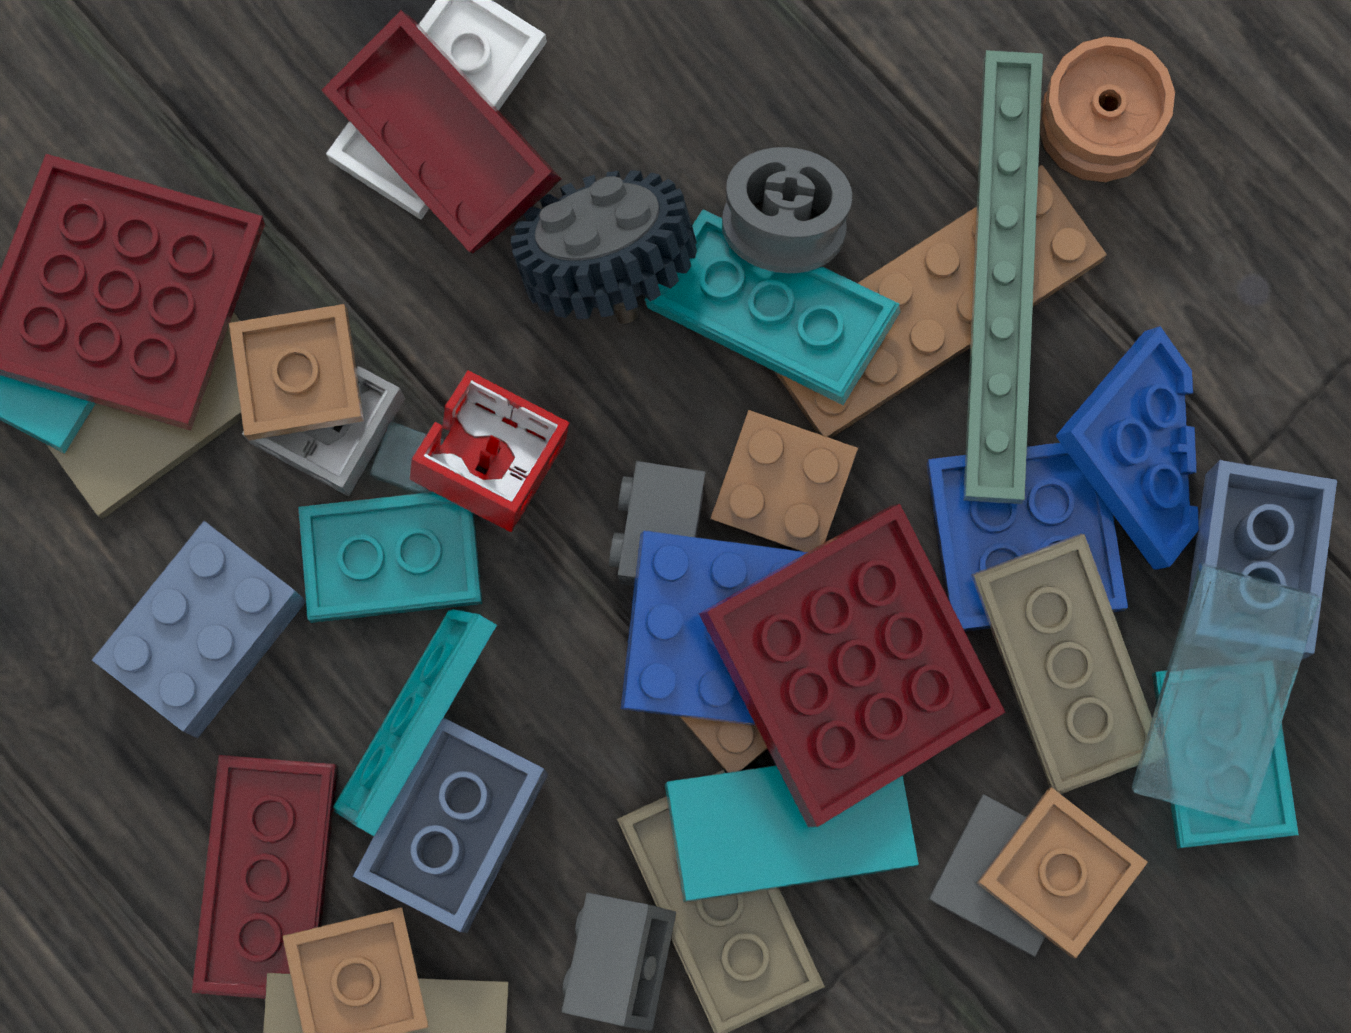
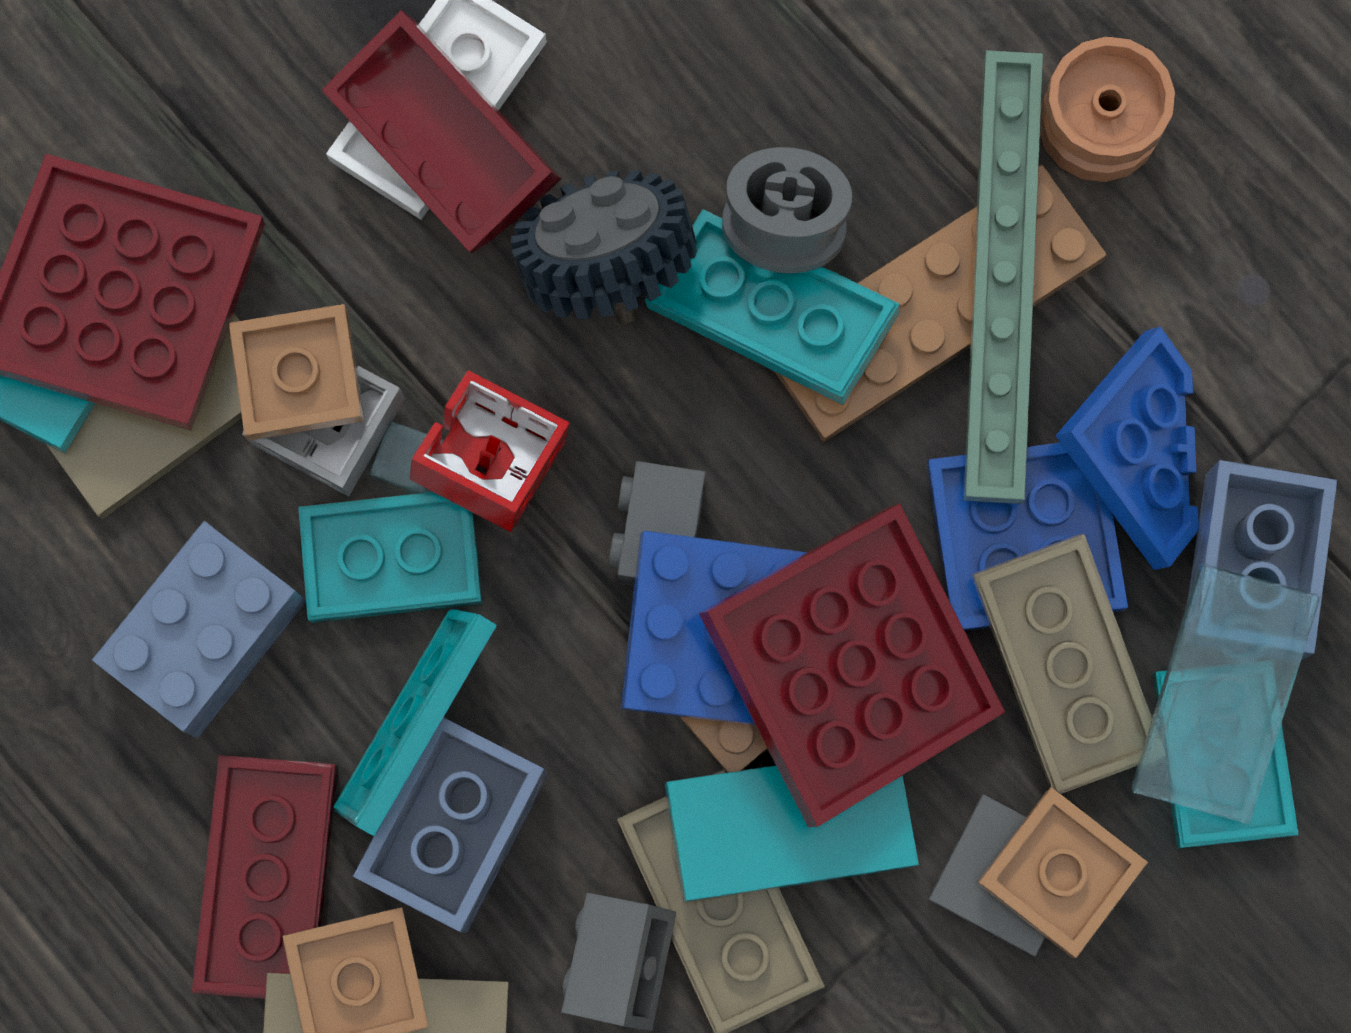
(784, 482): medium nougat plate -> none

